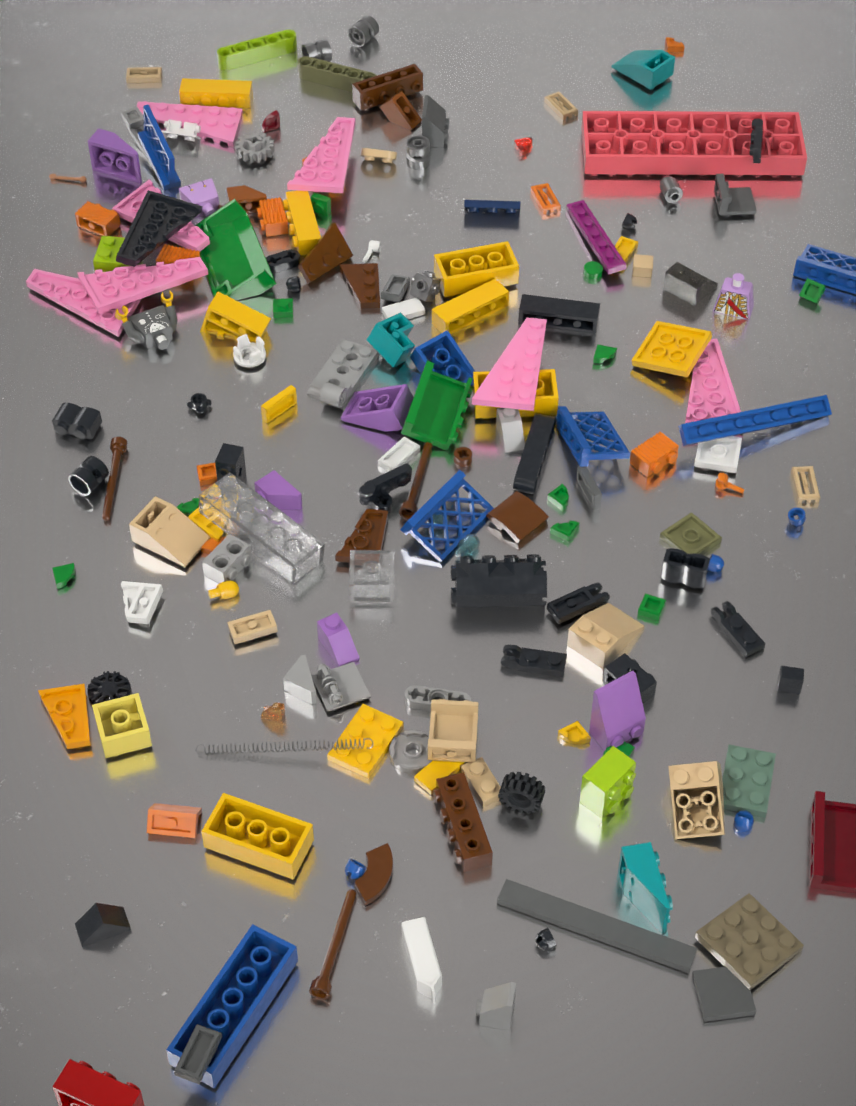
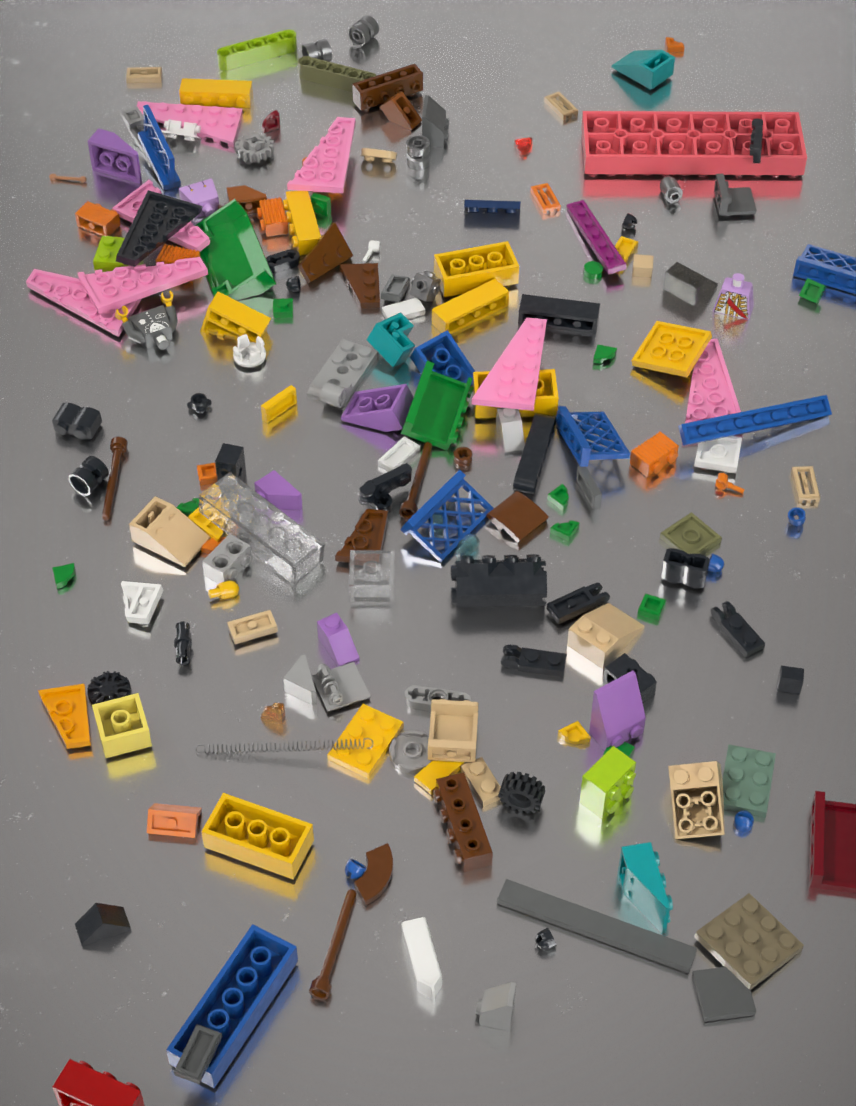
(183, 643): none -> black pin

